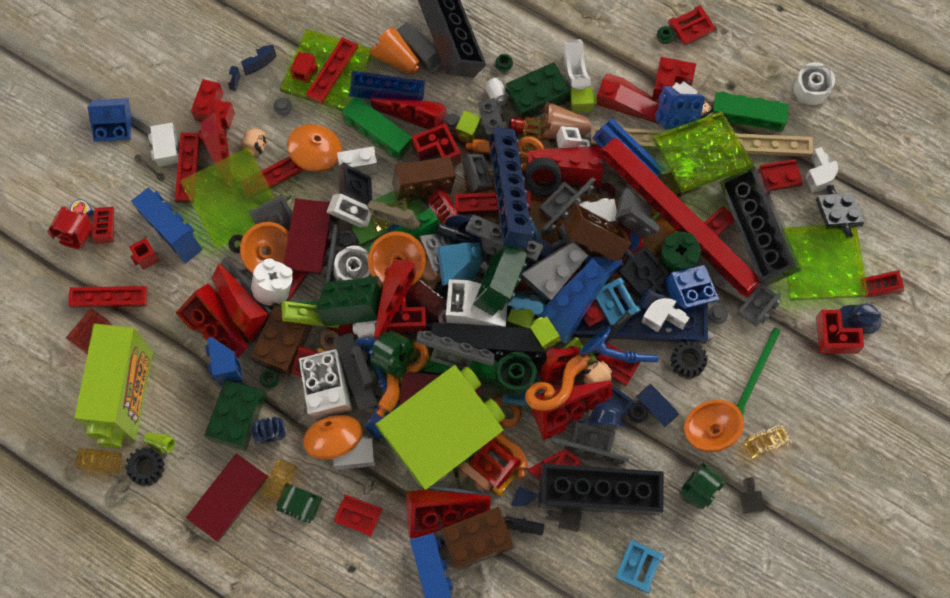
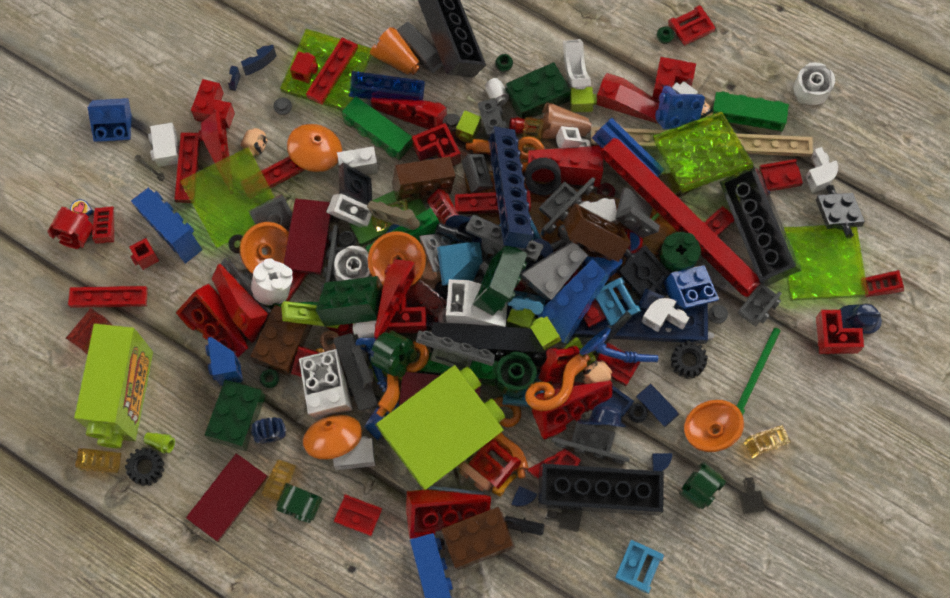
(661, 461): none -> dark blue tile

